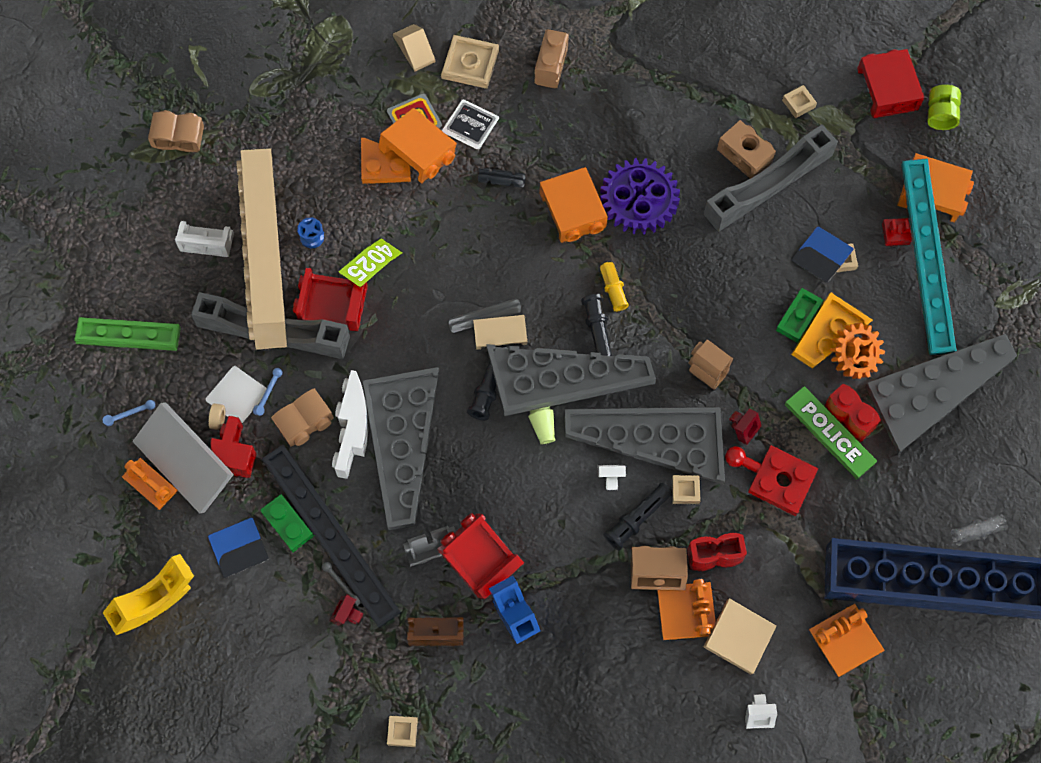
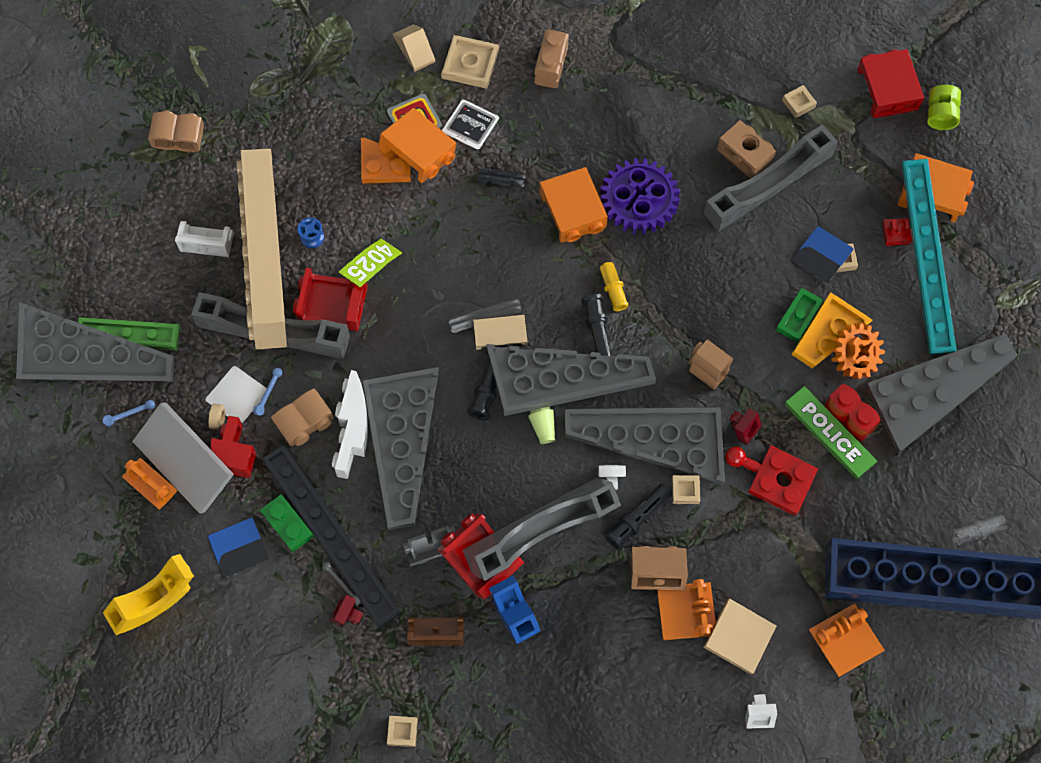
(68, 350): none -> dark grey wing
(502, 547): none -> dark grey arch
(724, 551): red brick -> none

